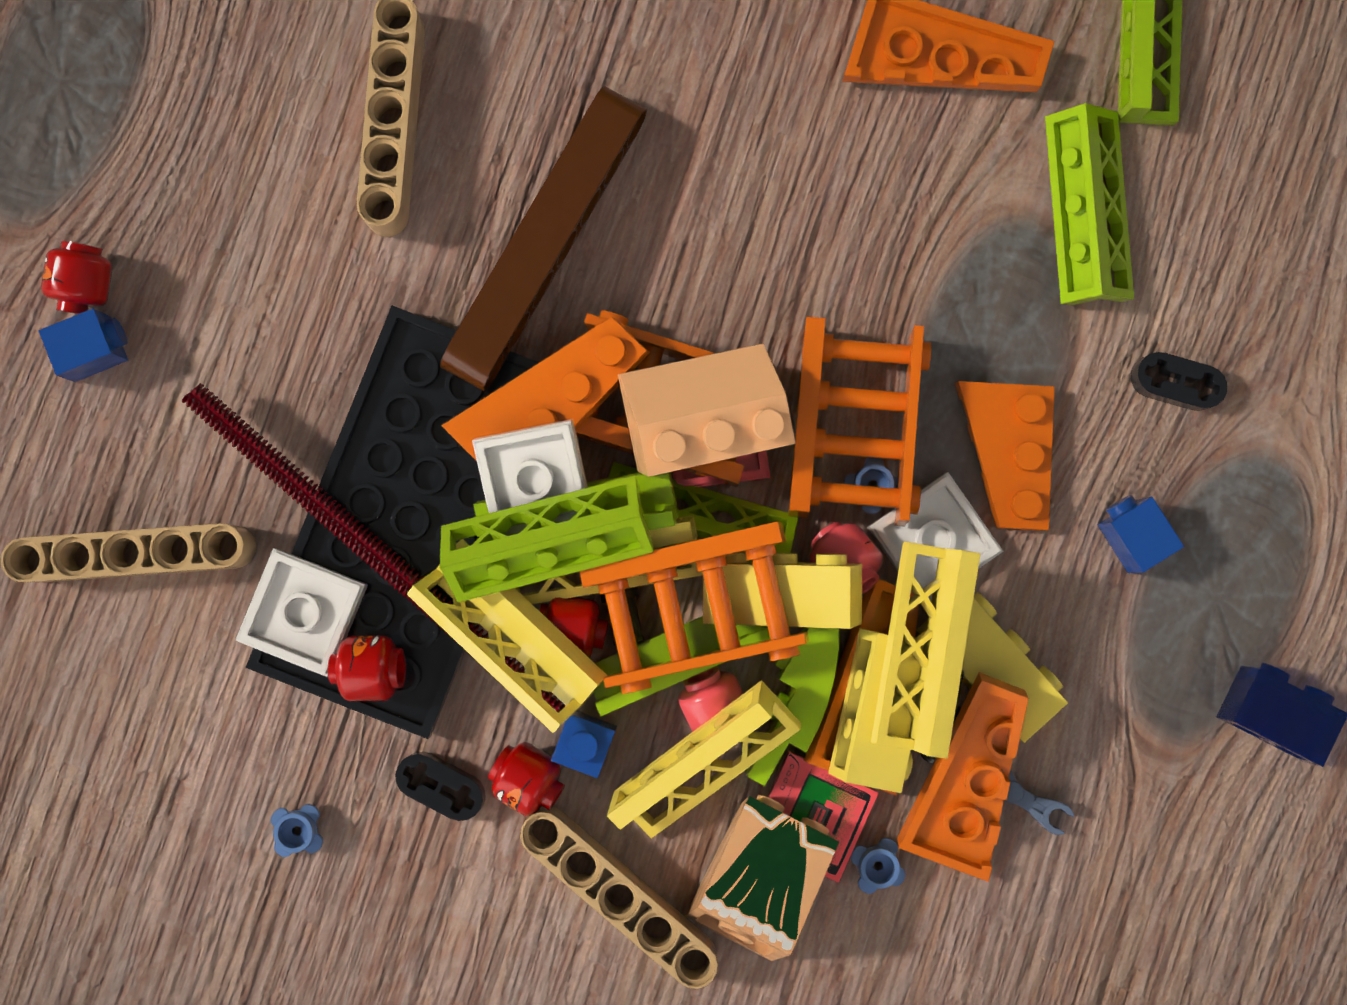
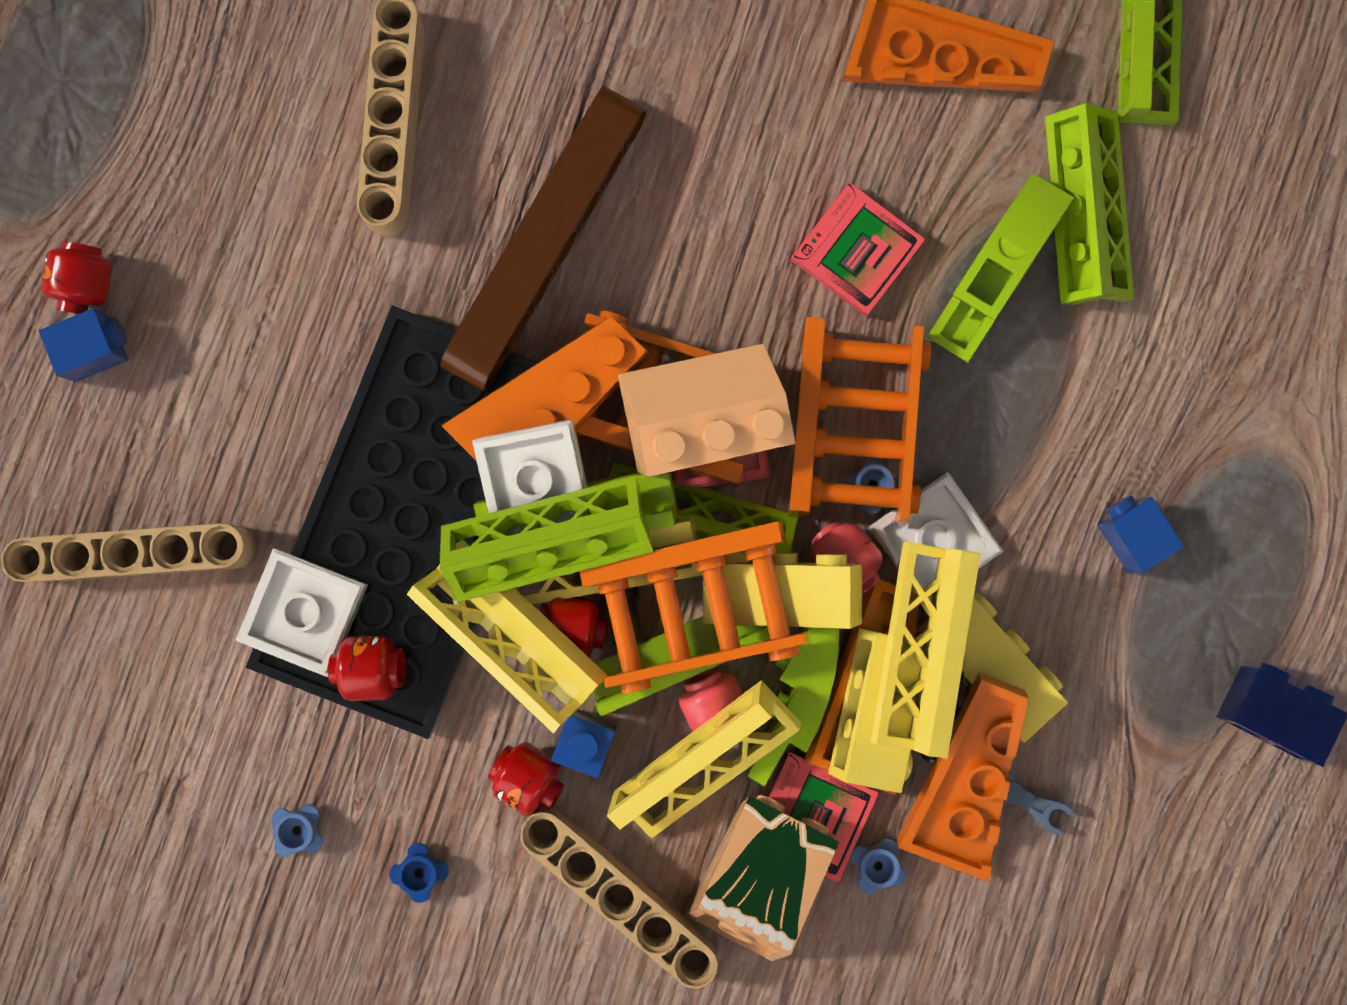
(318, 505): dark red axle -> none
(405, 877): none -> blue plate
(434, 796): black beam -> none
(857, 249): none -> coral tile
(1000, 267): none -> lime slope
(1014, 449): orange wing -> none
(1181, 371): black beam -> none

